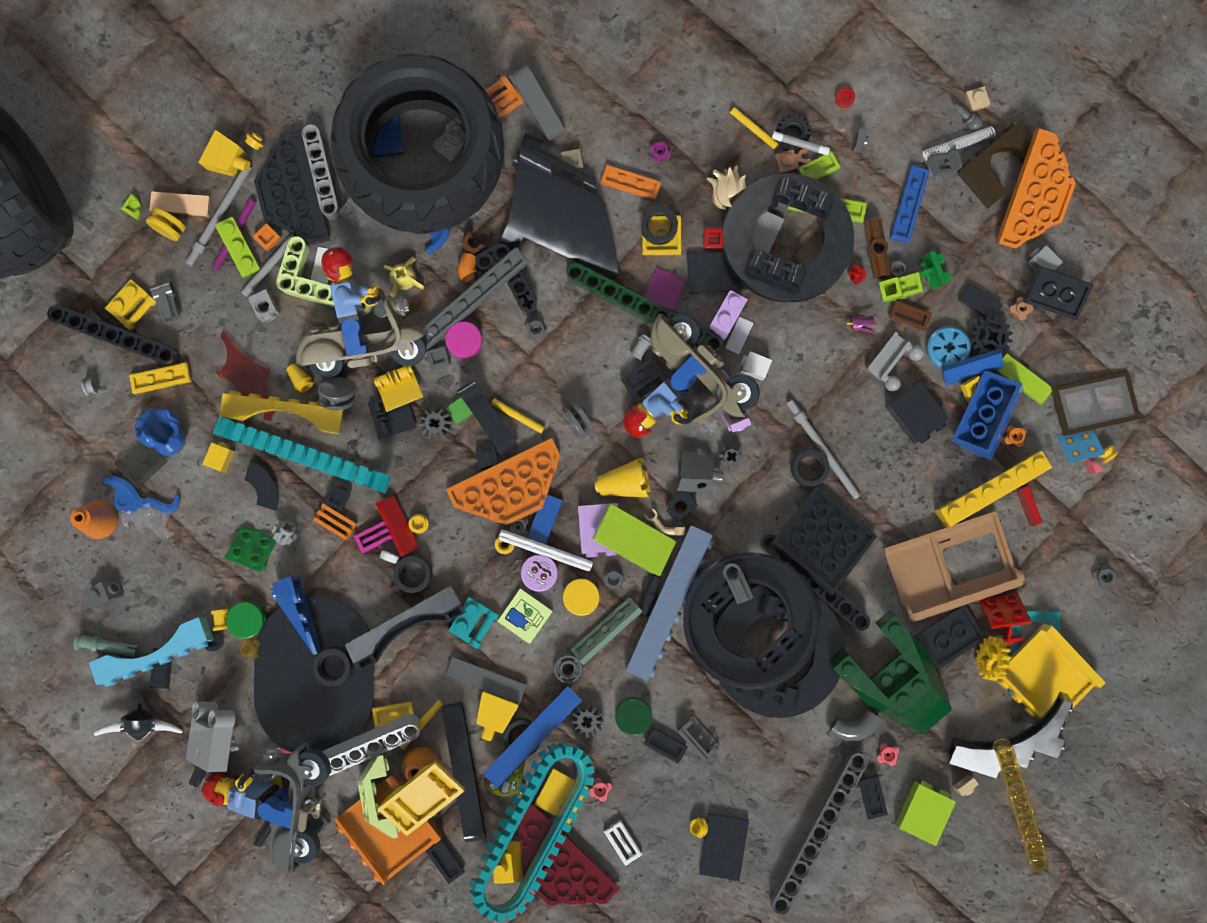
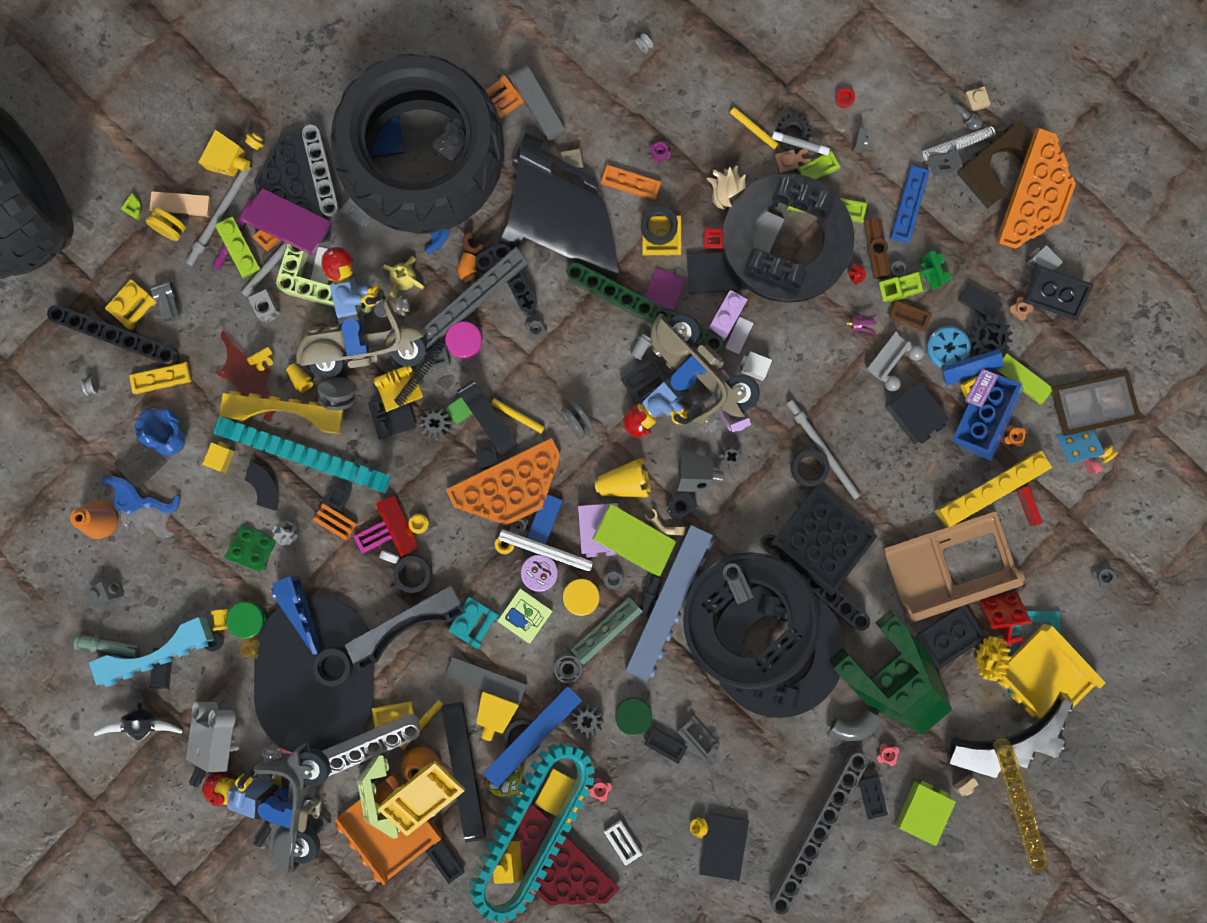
(259, 357): none -> yellow tile
(287, 221): none -> magenta tile
(417, 372): none -> black piece
(644, 43): none -> light grey bush
(981, 388): none -> medium lavender sticker

